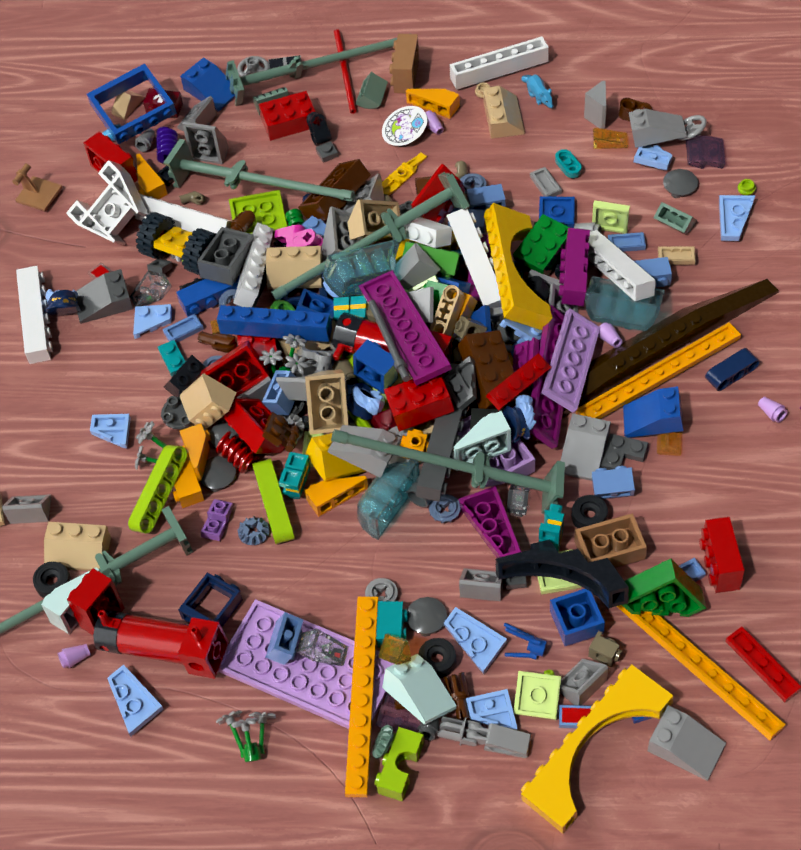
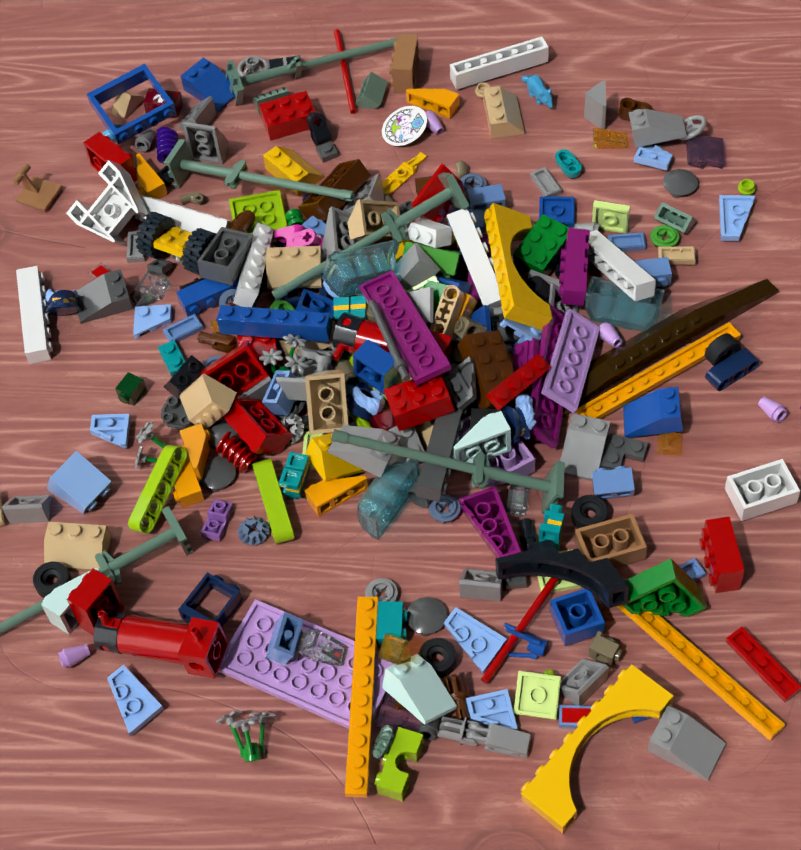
(79, 483): none -> light blue slope
(130, 389): none -> dark green brick
(132, 252): none -> light grey tile
(279, 433): reddish brown plate -> none
(289, 165): none -> yellow slope
(415, 440): light orange brick -> none
(520, 628): none -> red piece
(527, 535): none -> black pin
(660, 231): none -> bright green gear
(721, 348): none -> black tyre
(762, 489): none -> white brick

